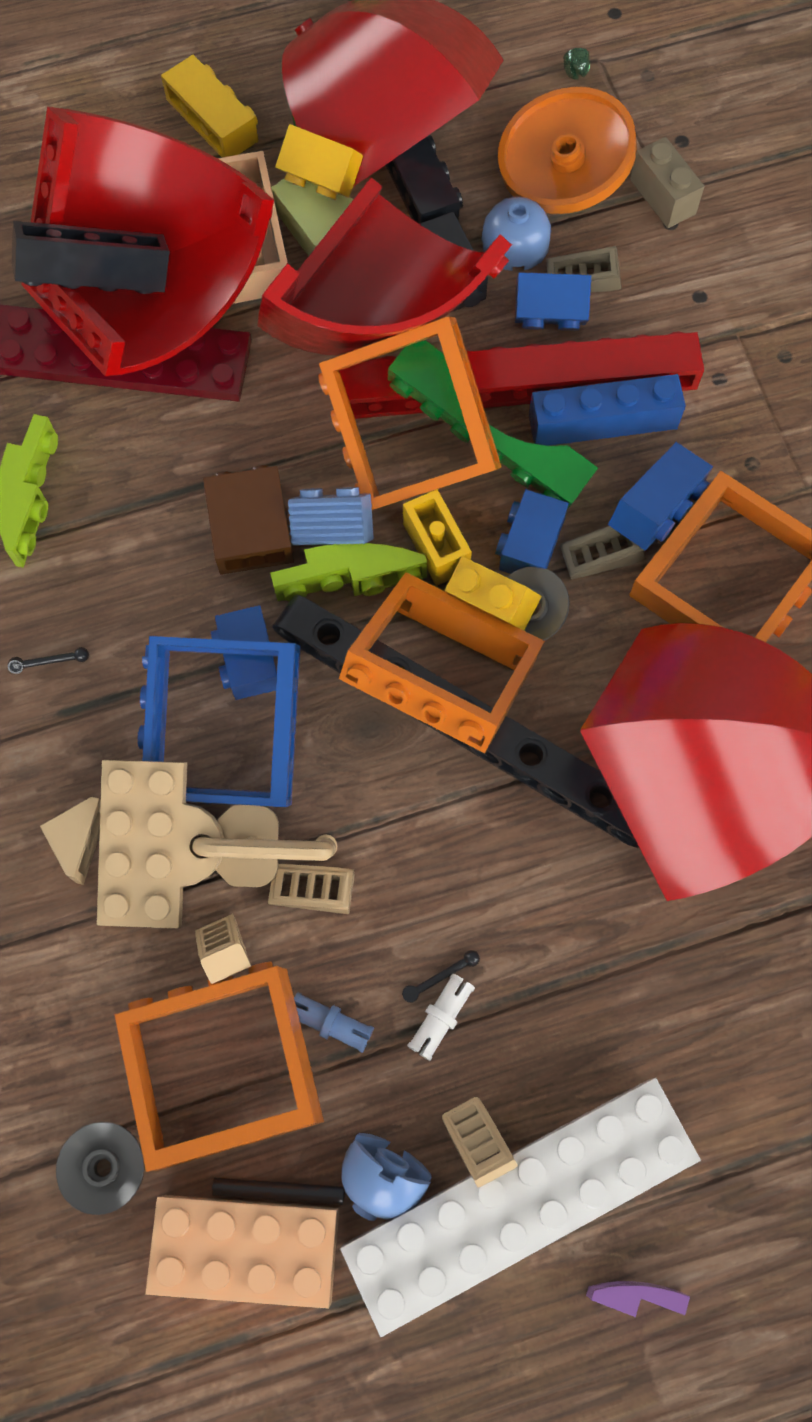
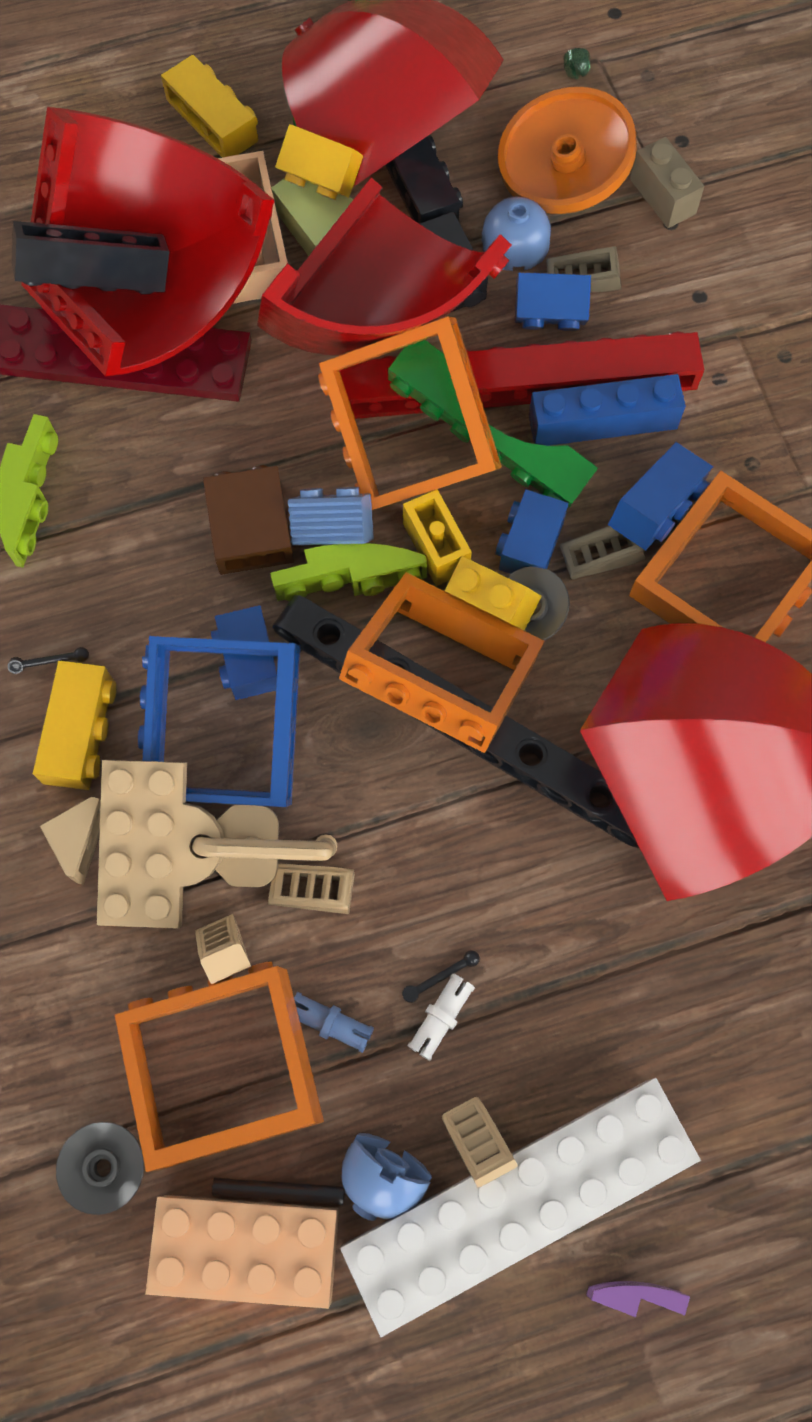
(74, 725): none -> yellow brick

